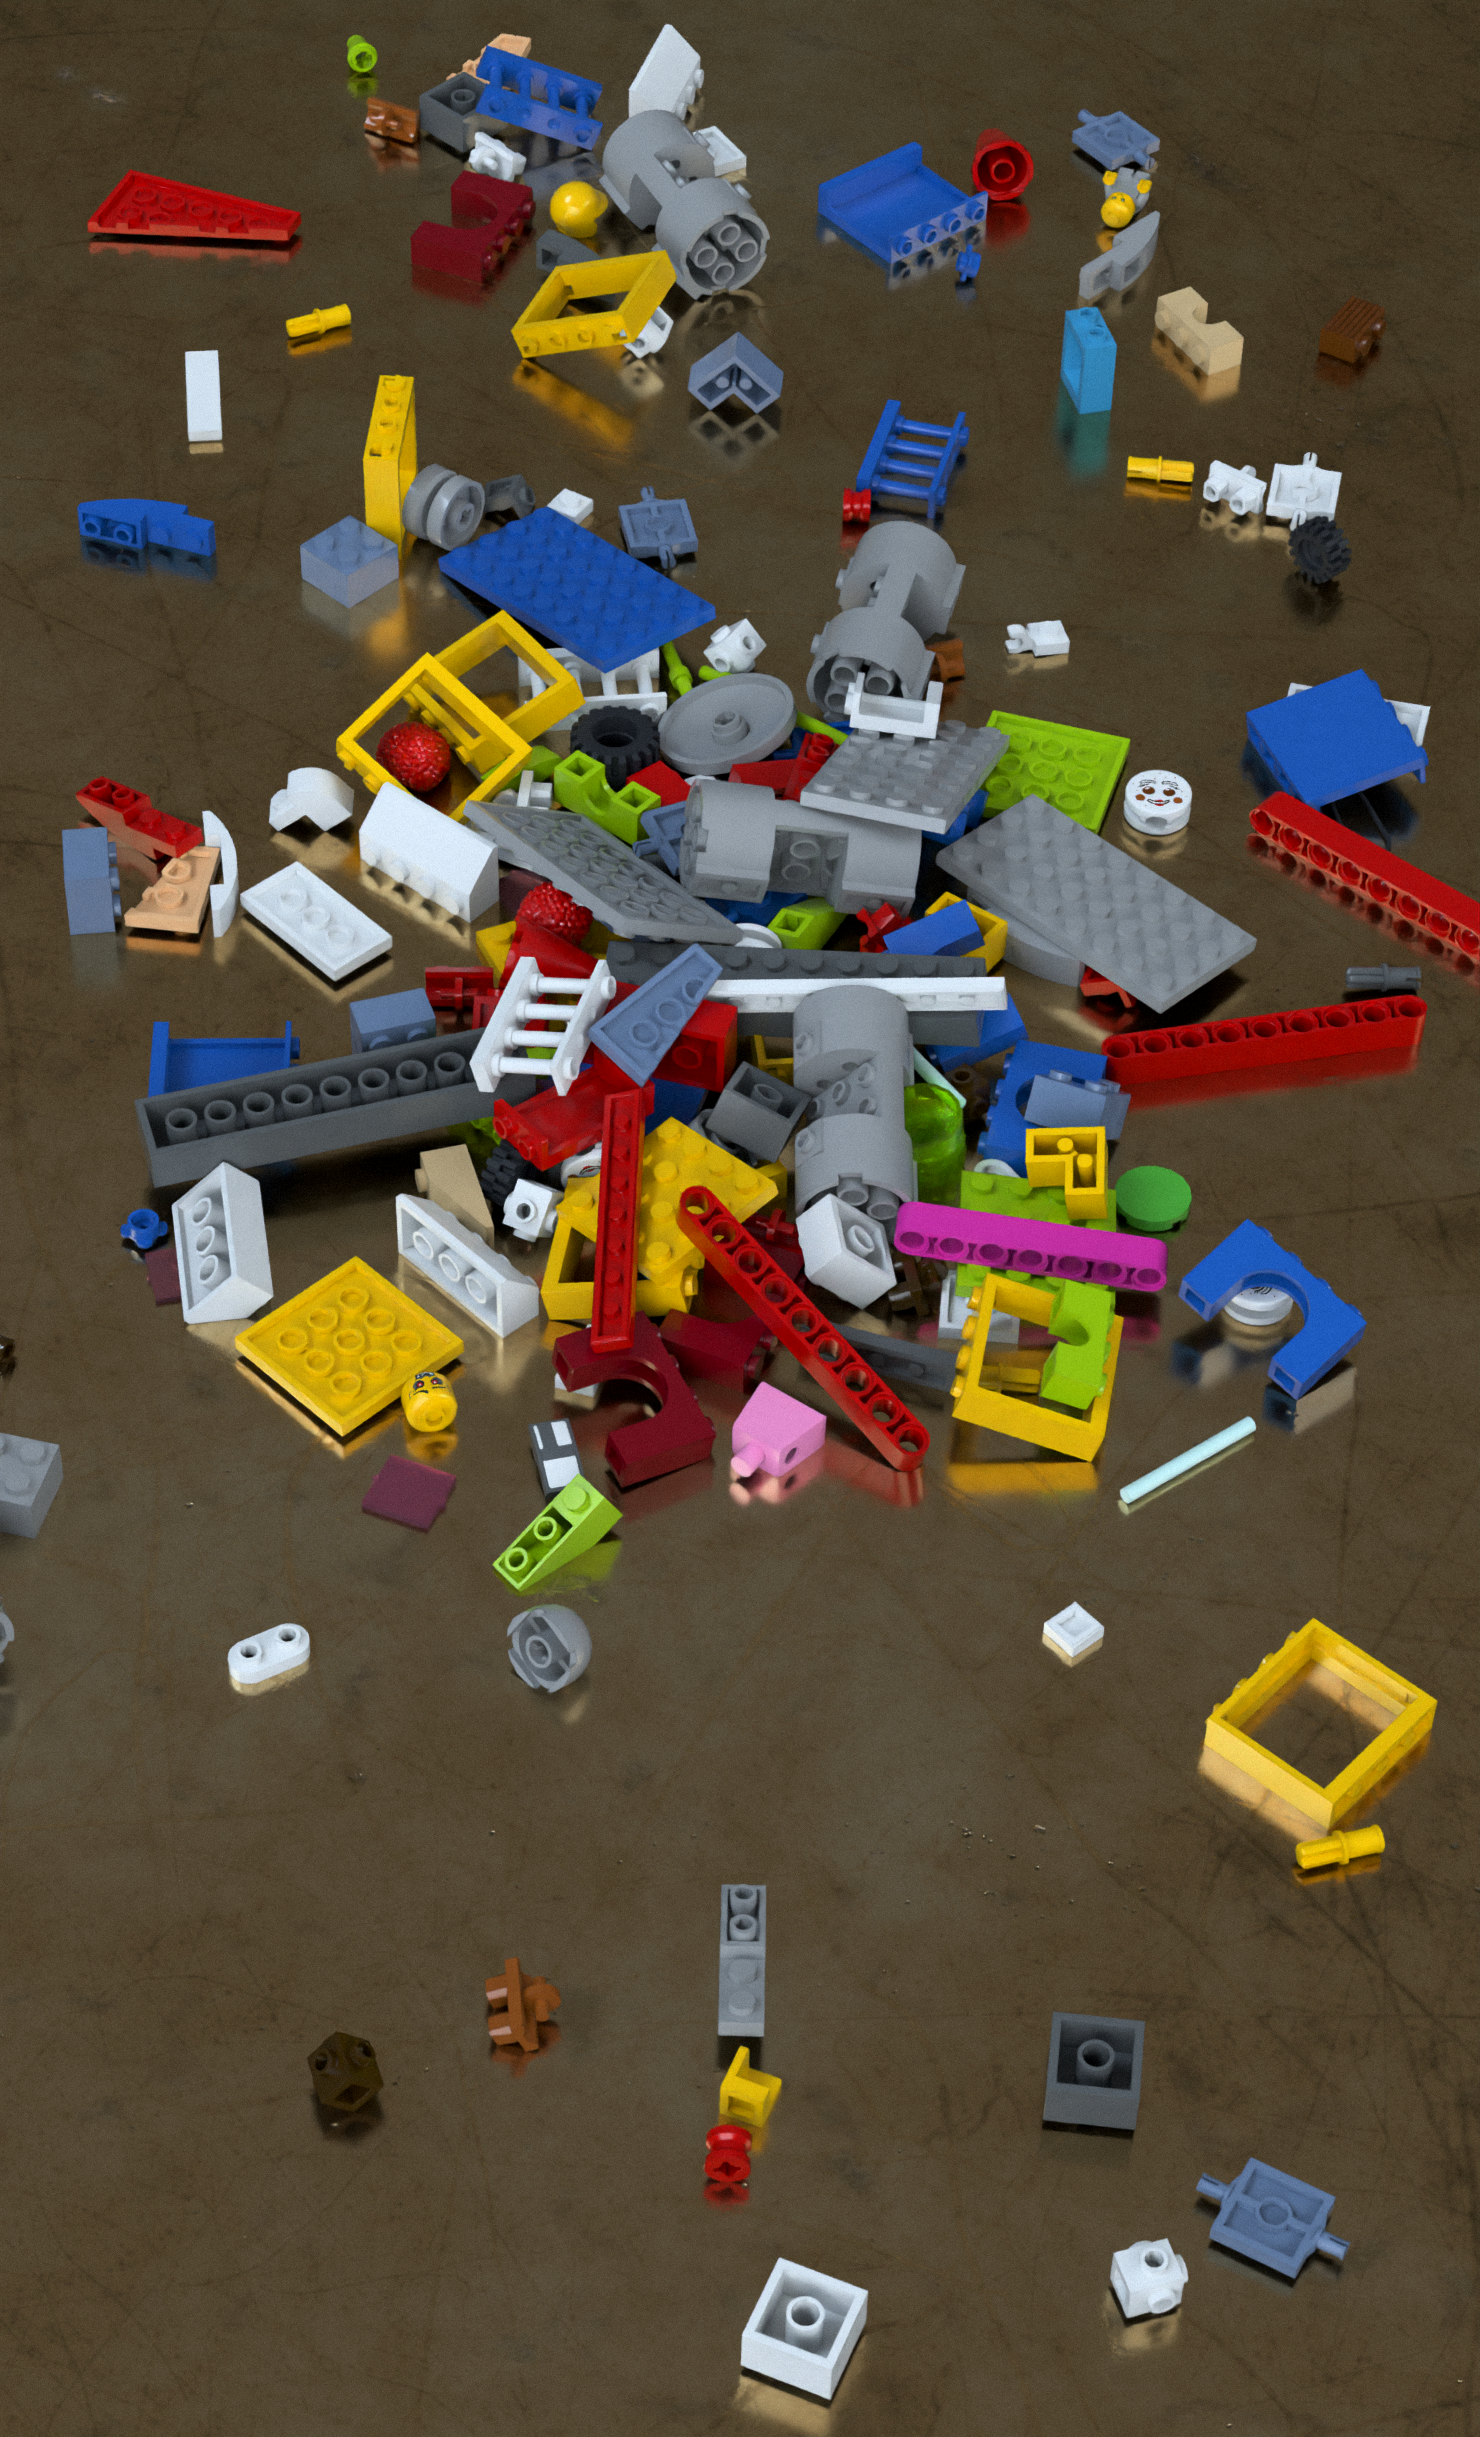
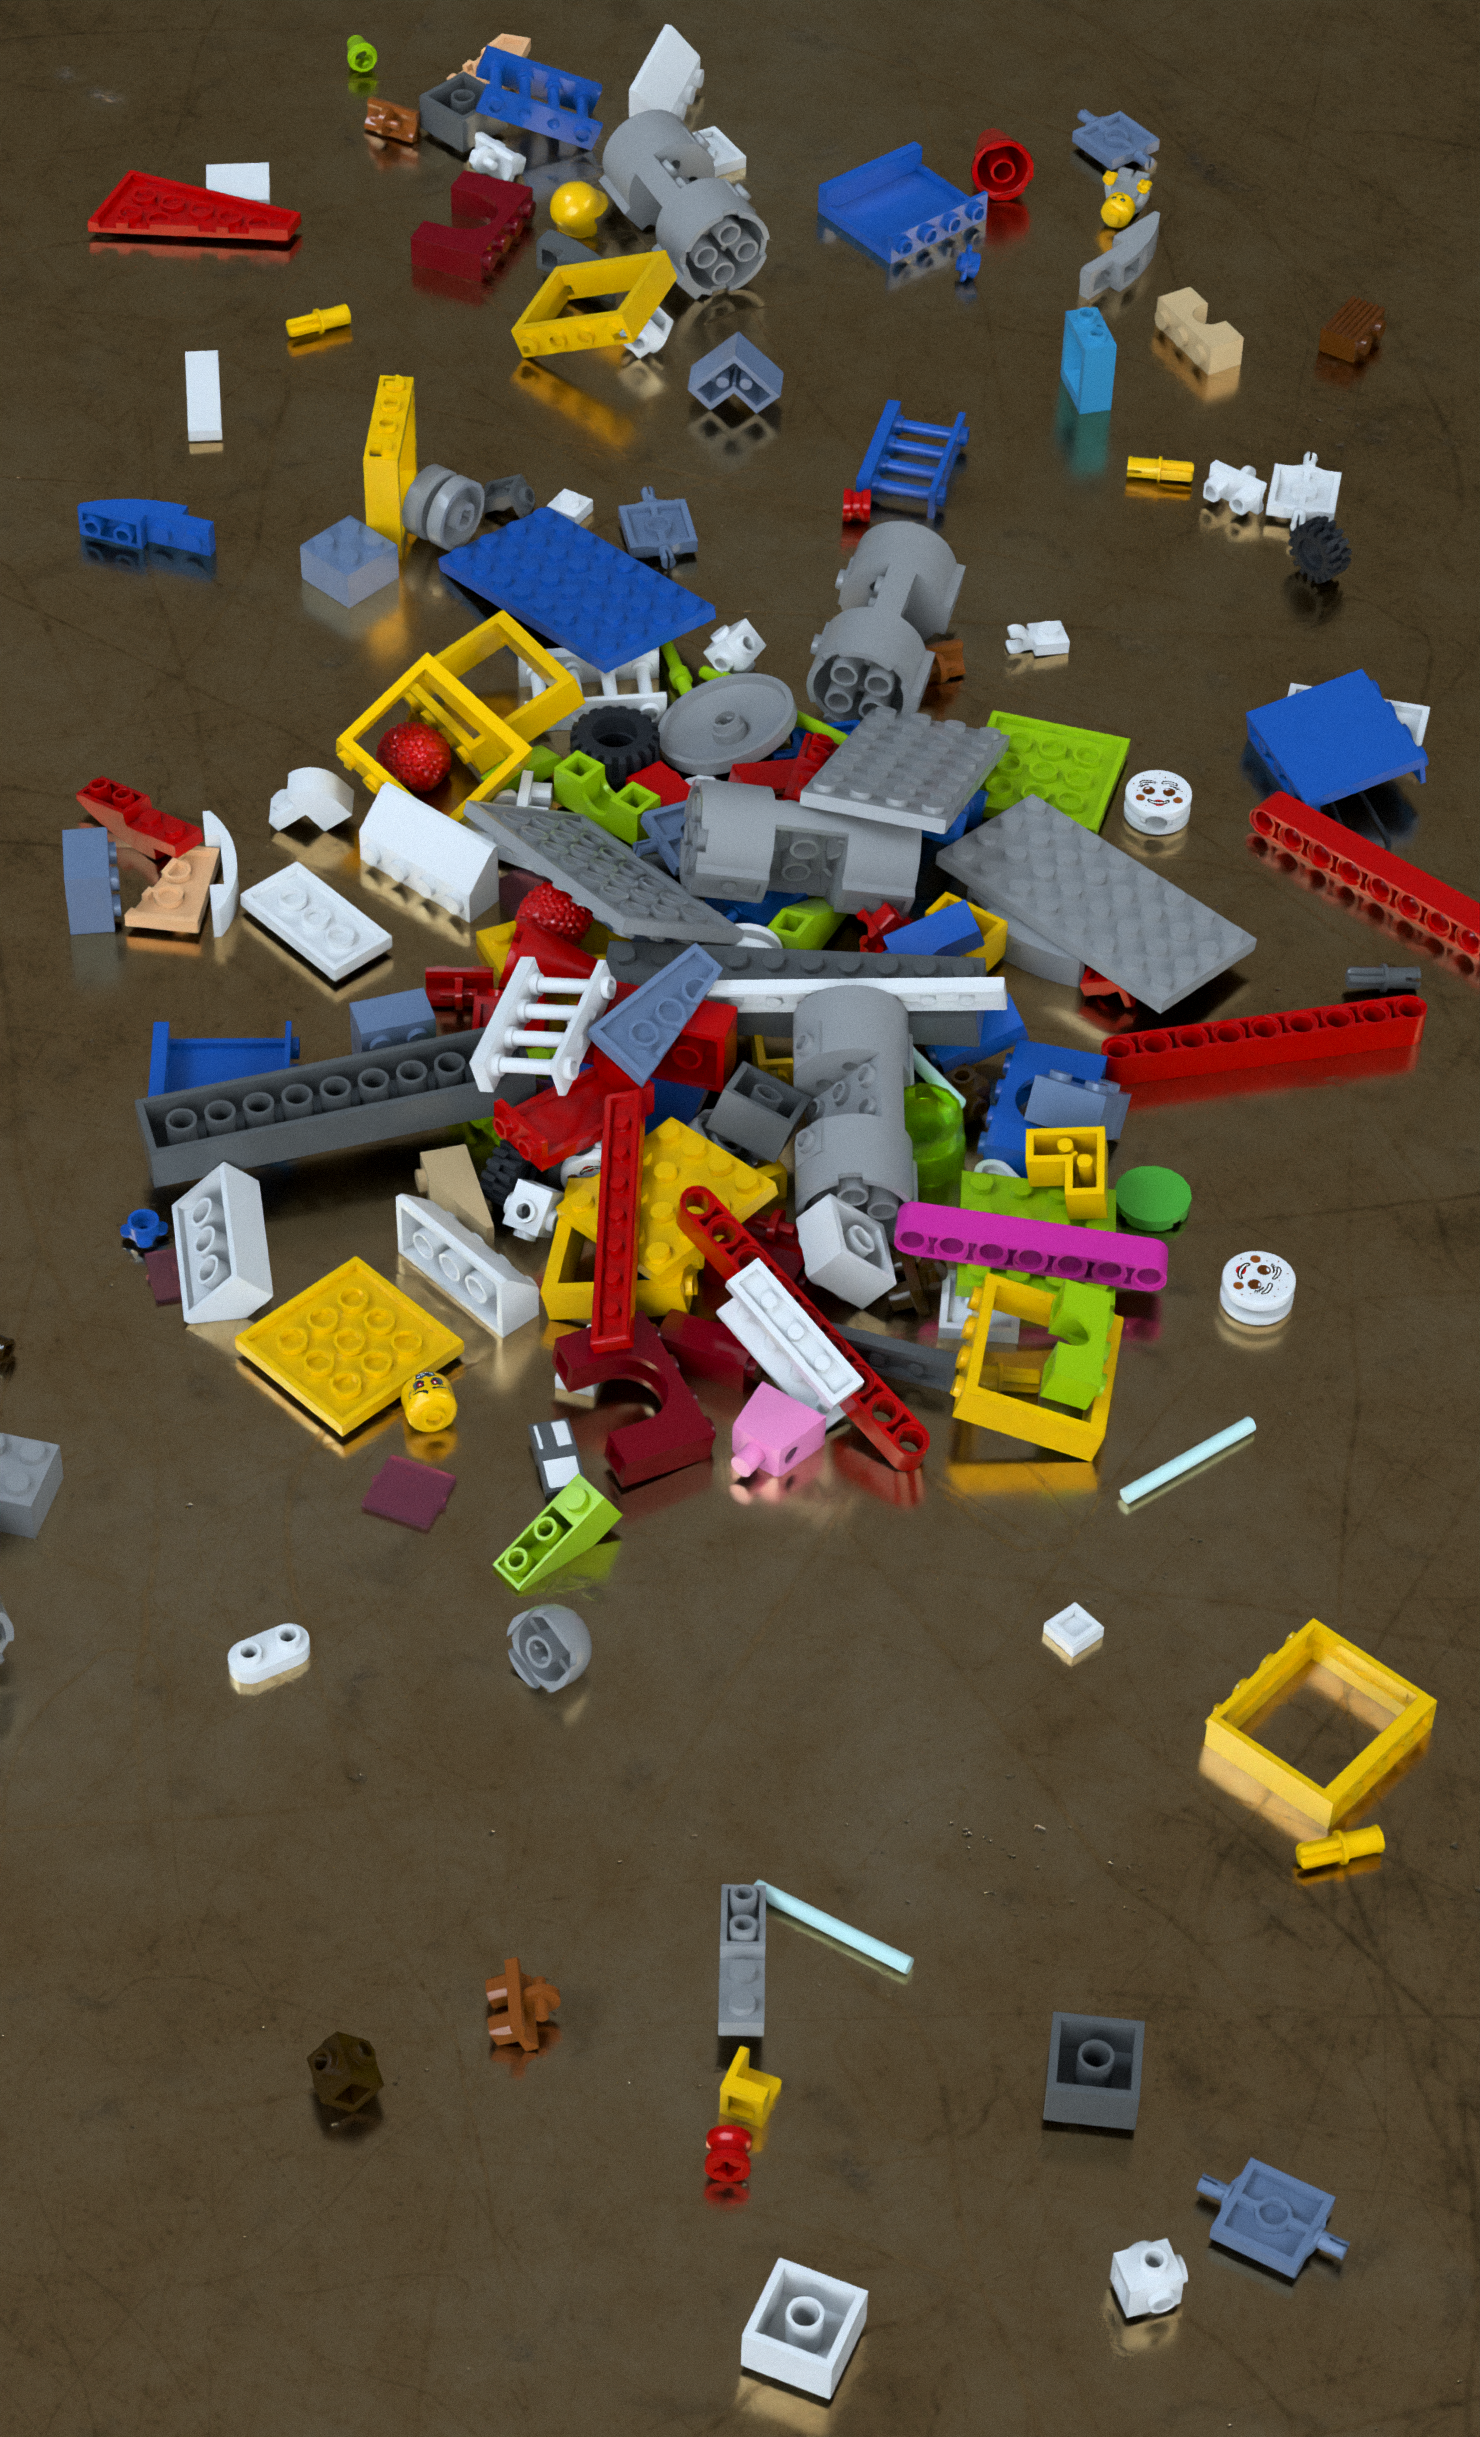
(240, 180): none -> white tile
(788, 1342): none -> white fence
(837, 1929): none -> light aqua bar
(893, 713): white panel -> none
(1253, 1260): blue arch -> none

